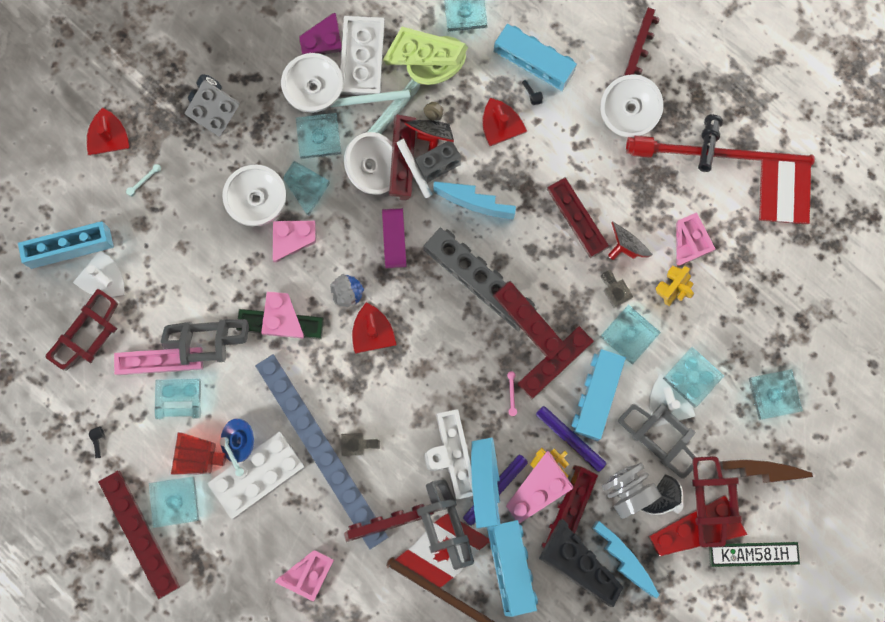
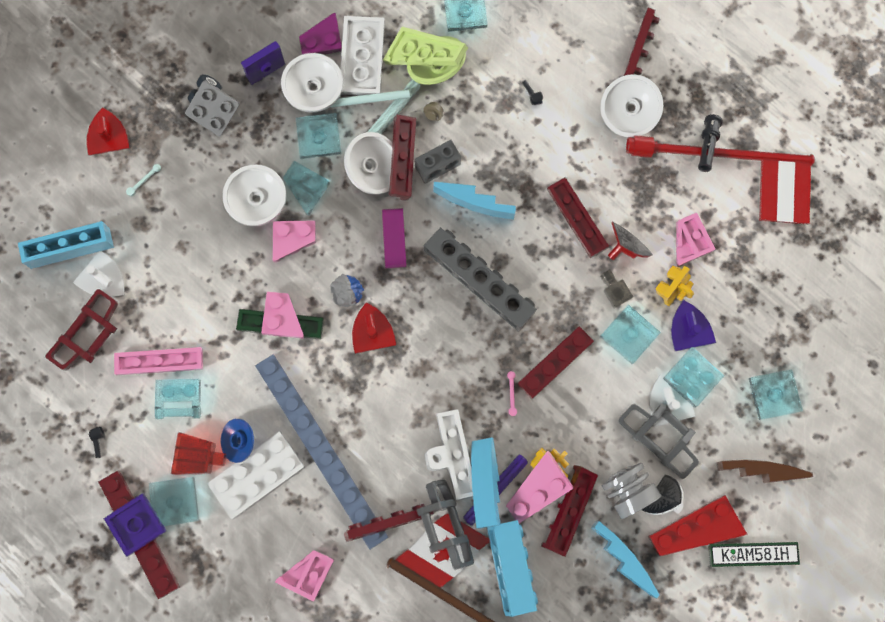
(135, 525): none -> dark purple plate
(221, 339): dark grey bar -> none
(224, 441): light aqua hinge -> none
(263, 63): none -> dark purple plate
(354, 444): clear smoke plate -> none
(414, 168): white bar -> none
(431, 131): shield -> none
(501, 122): red shield -> none
(529, 320): dark red plate -> none
(535, 57): medium azure brick -> none
(571, 438): dark purple axle -> none
(573, 560): black wing -> none
(599, 394): medium azure brick -> none
(690, 328): none -> dark purple shield
(700, 501): dark red bar -> none

